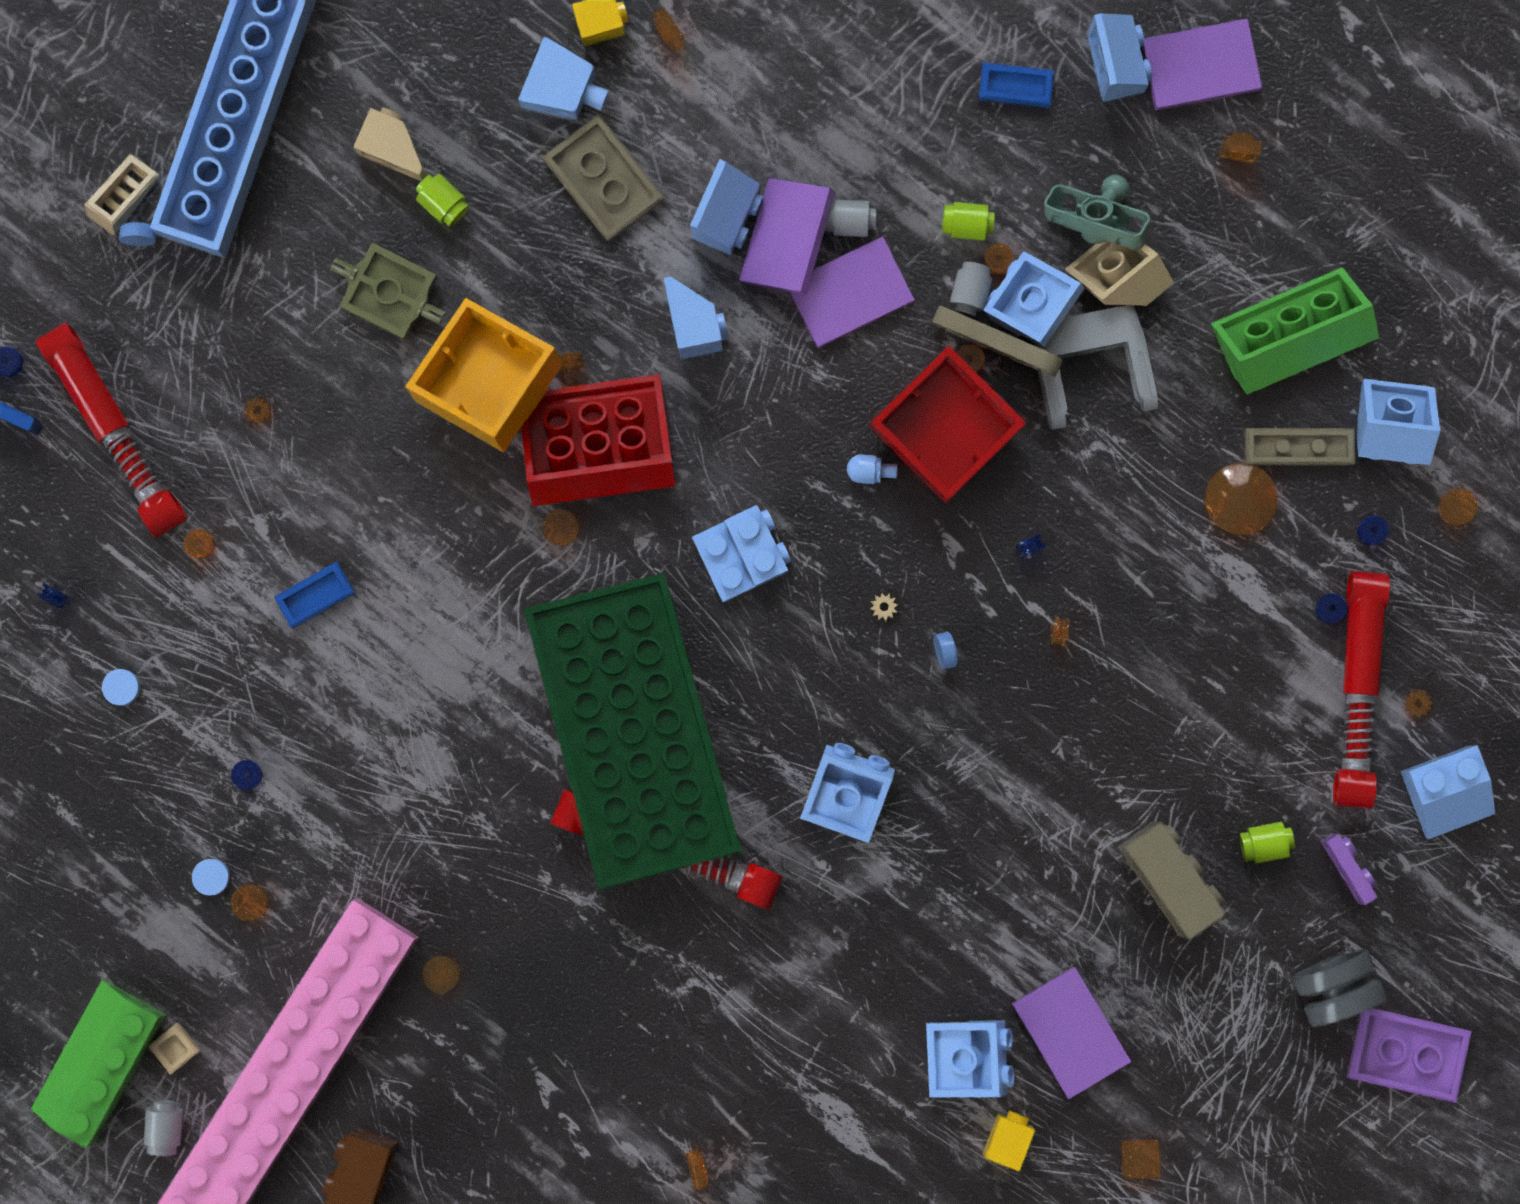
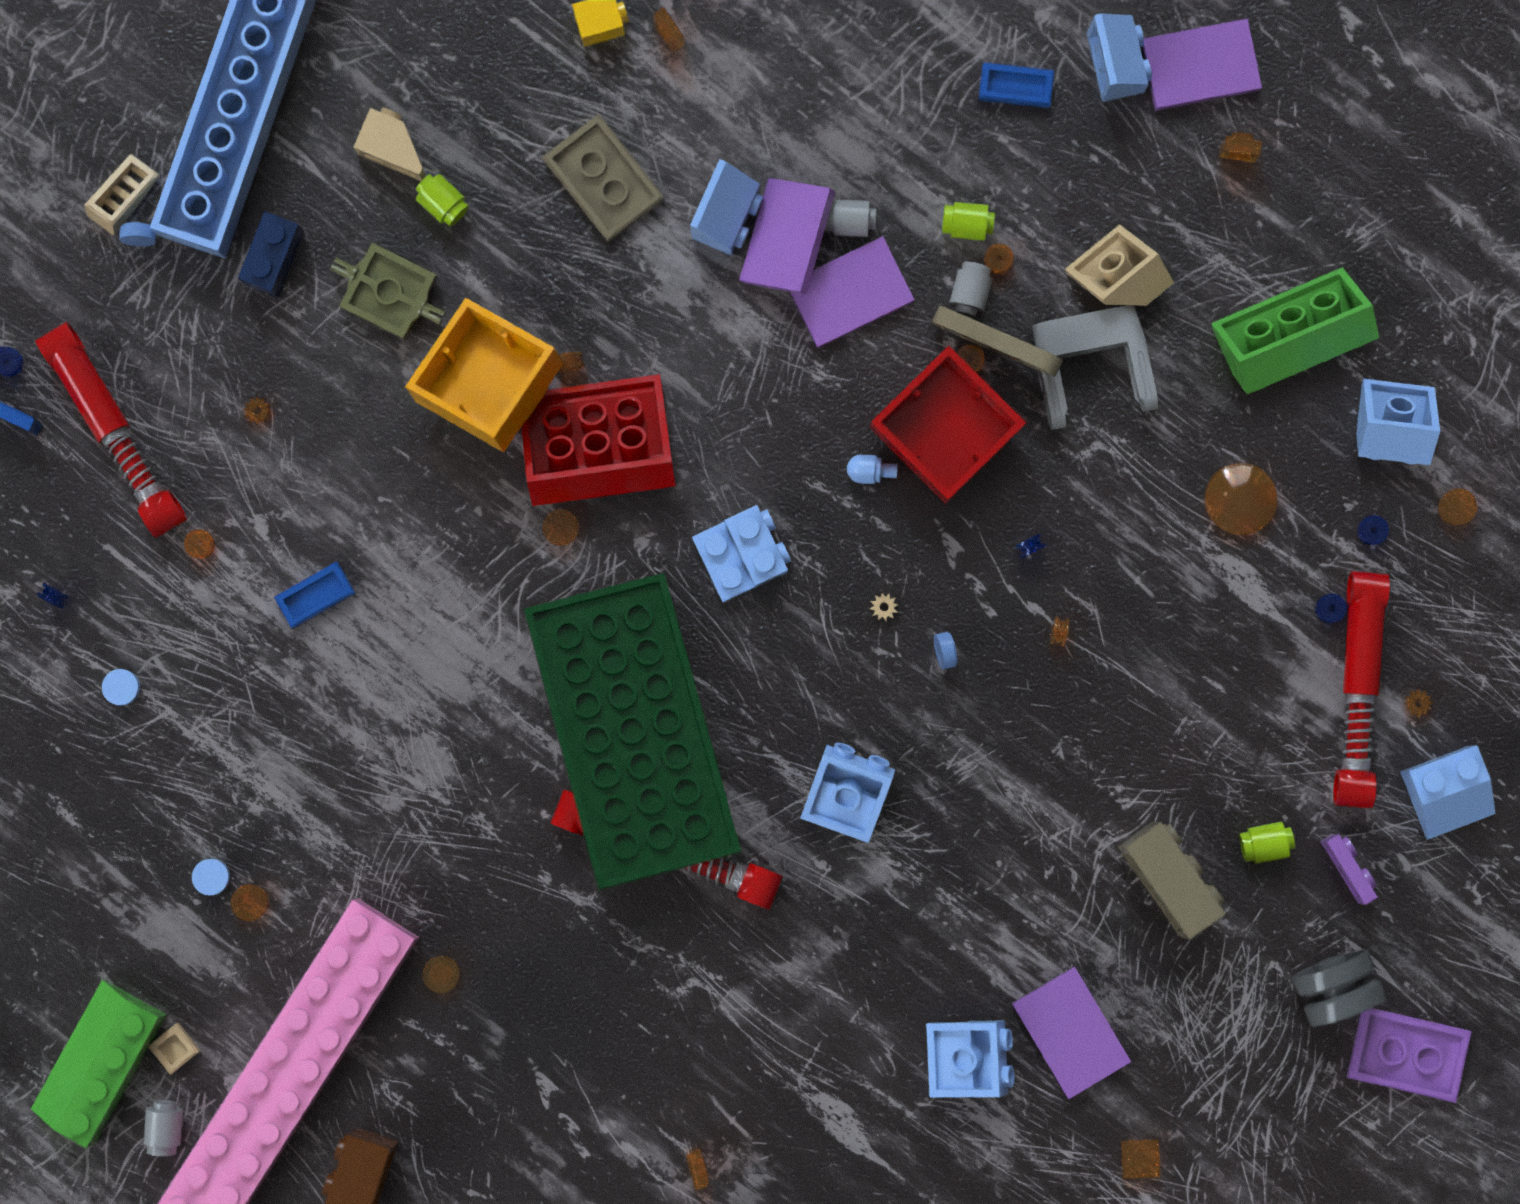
(254, 771): clear blue piece -> none
(271, 254): none -> dark blue brick
(561, 83): light blue torso -> none
(694, 321): light blue slope -> none
(1009, 1140): yellow brick -> none
(1032, 299): light blue plate -> none
(1099, 216): sand green piece -> none
(1300, 446): dark tan tile -> none

